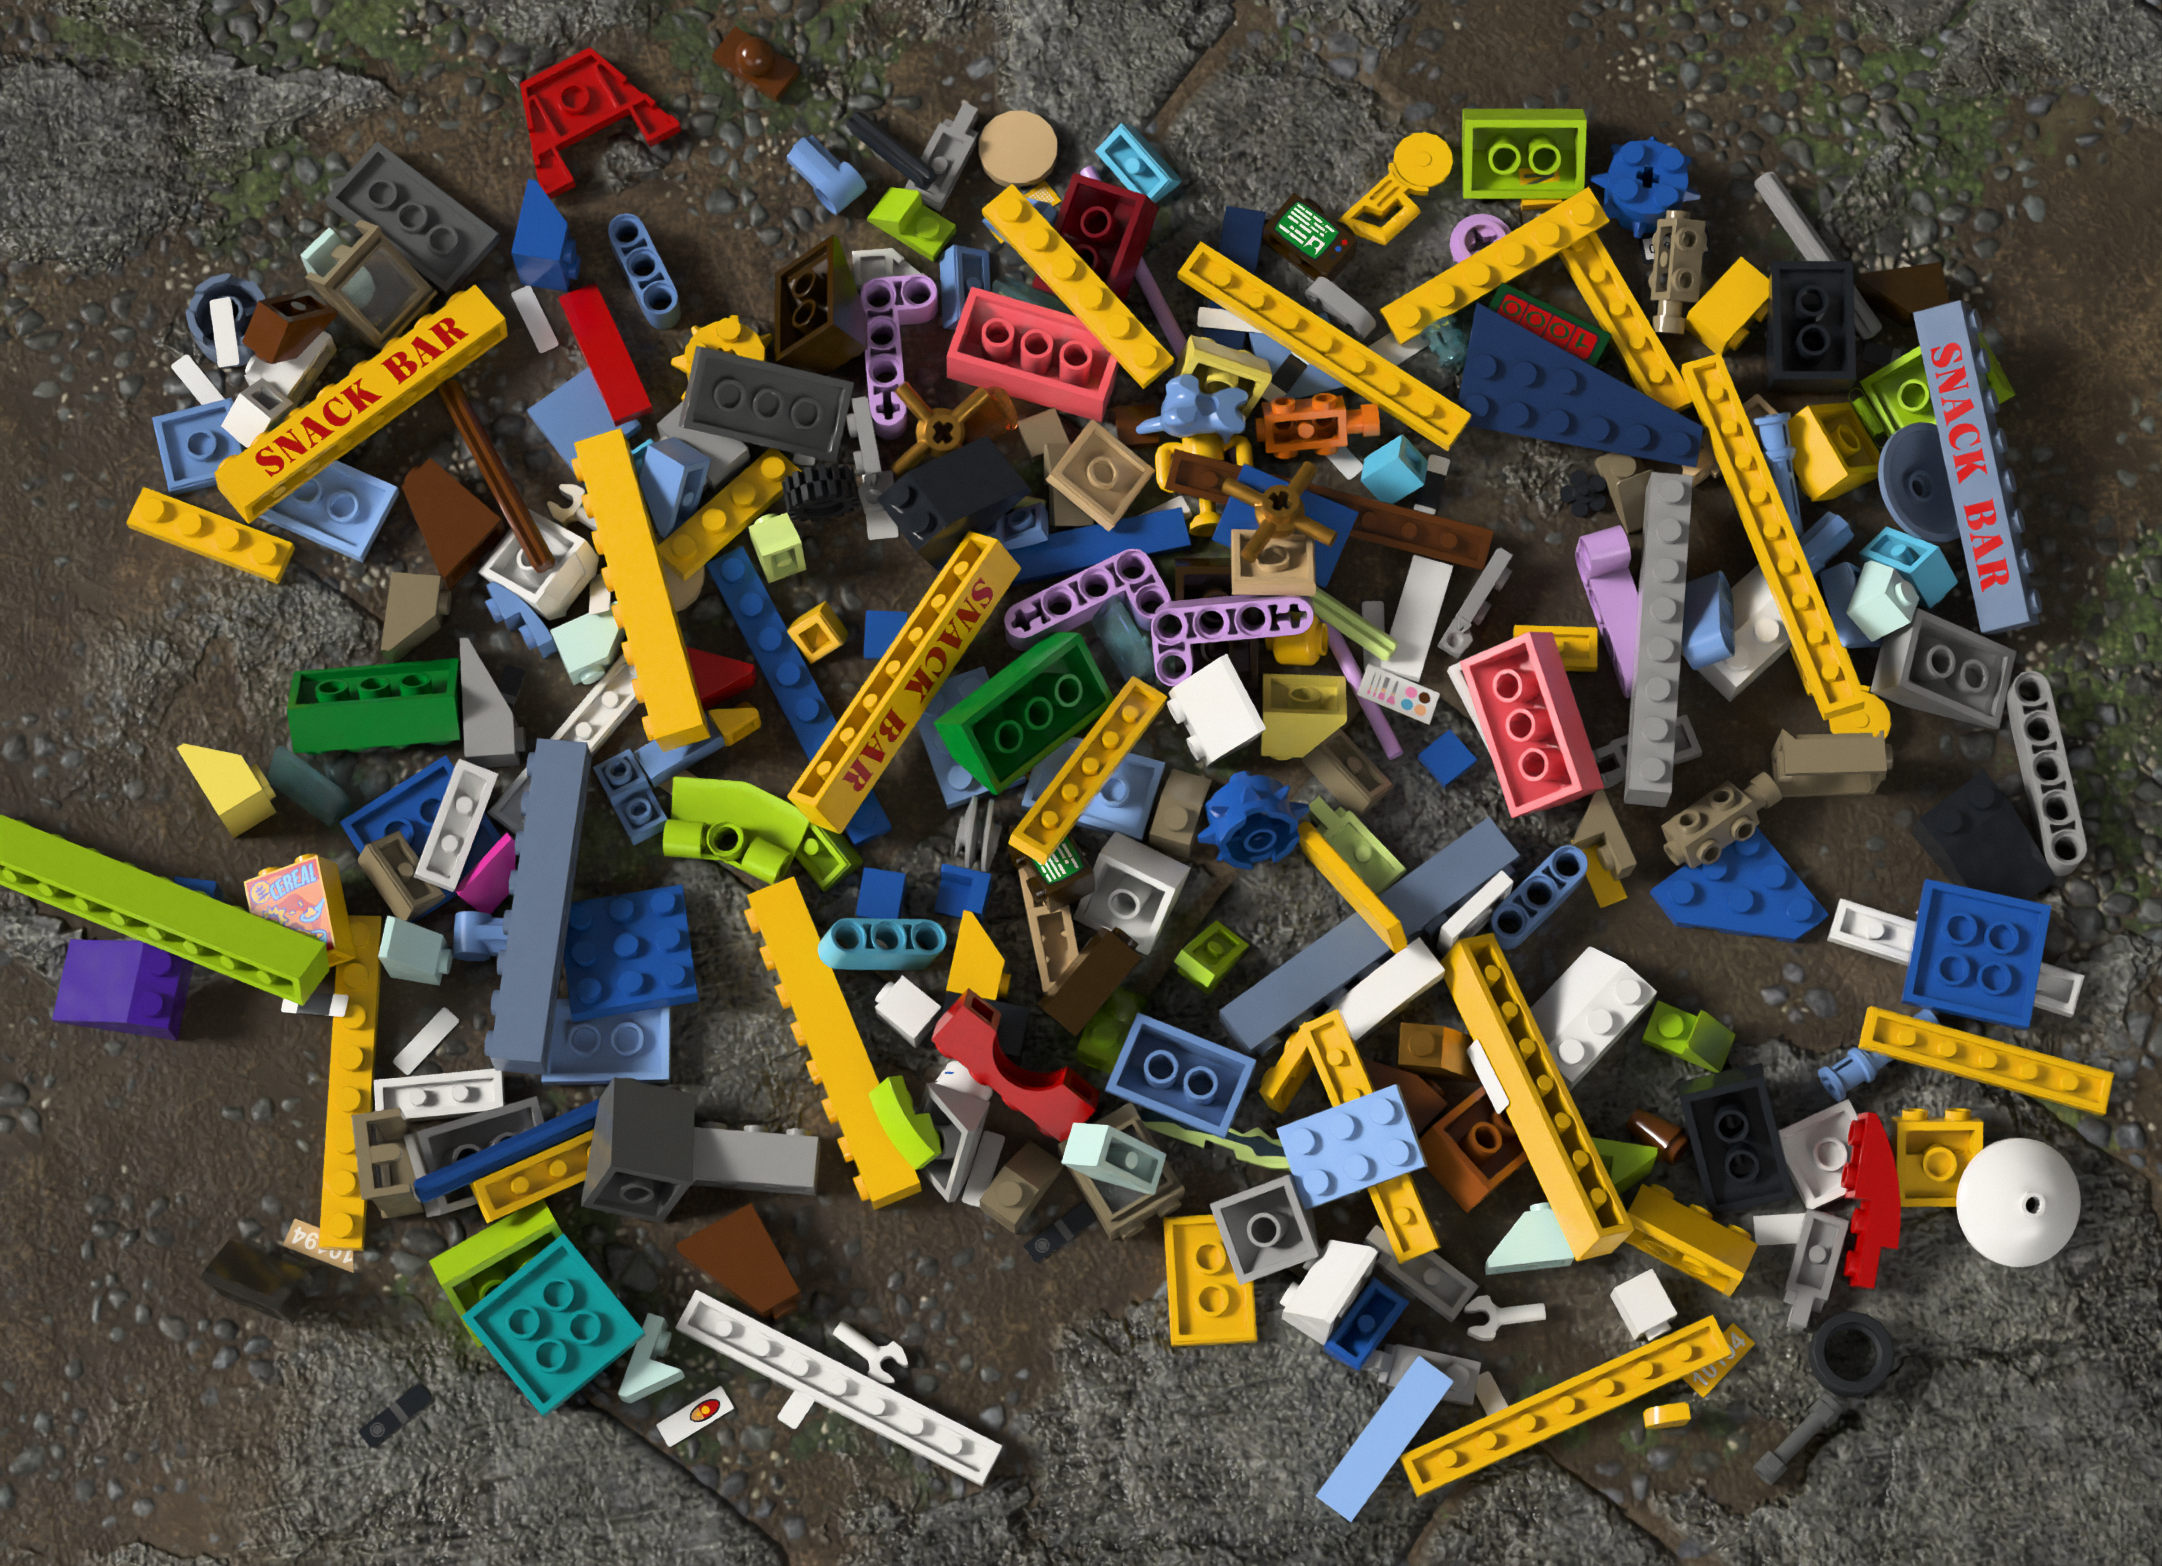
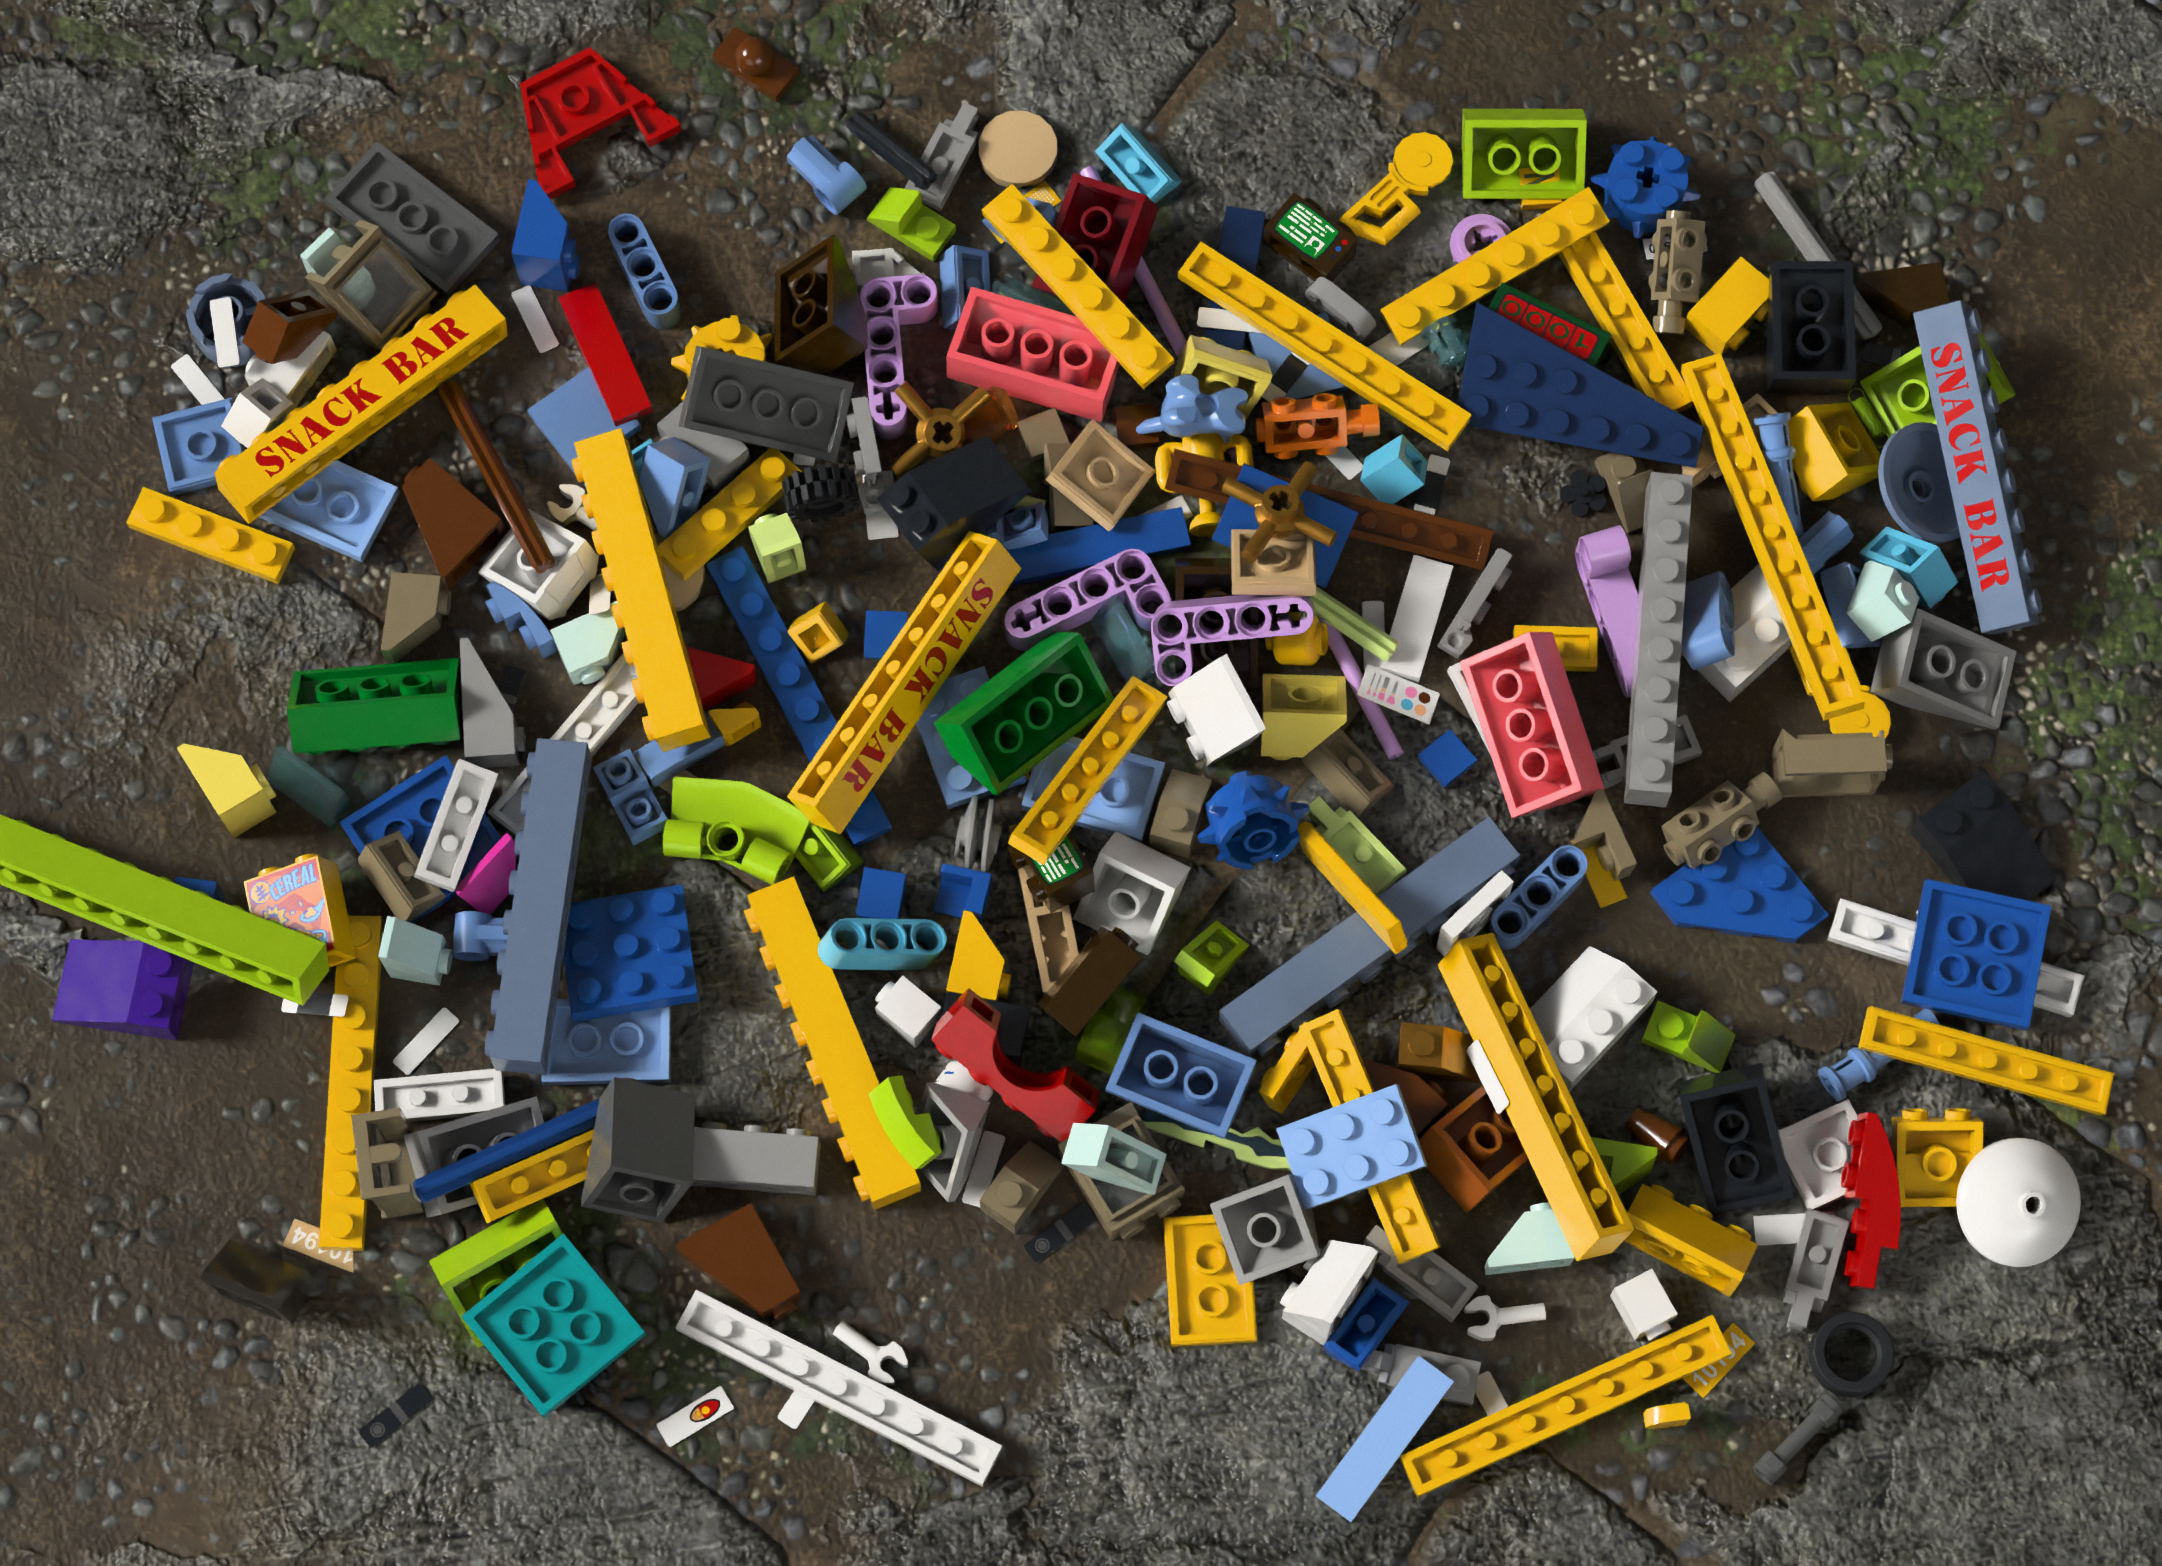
(643, 1372): light aqua slope -> none
(1389, 989): white slope -> none
(2052, 755): light grey beam -> none

